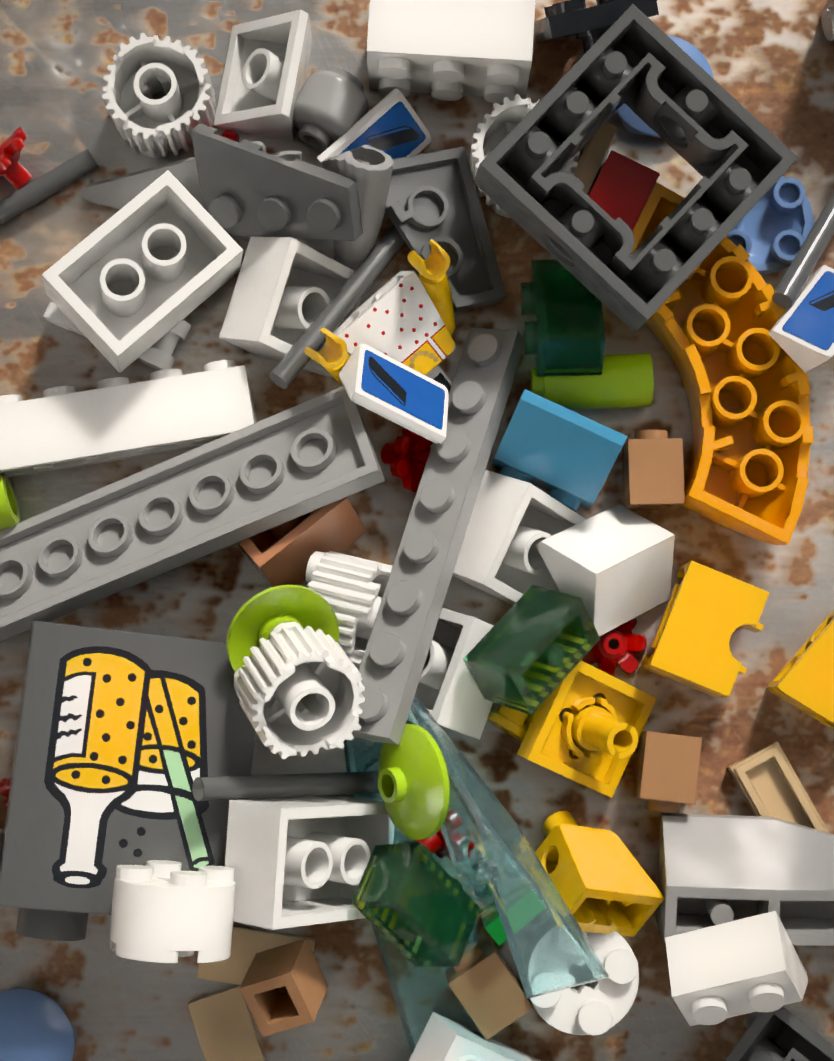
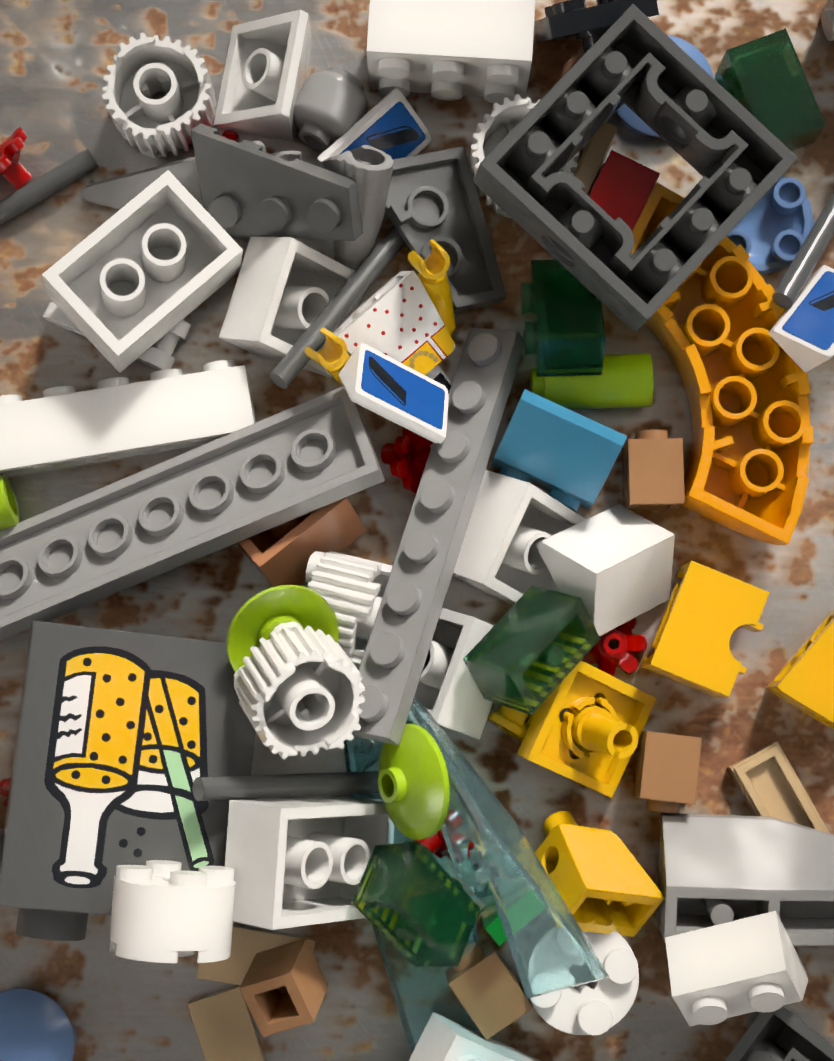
(773, 88): none -> clear green brick

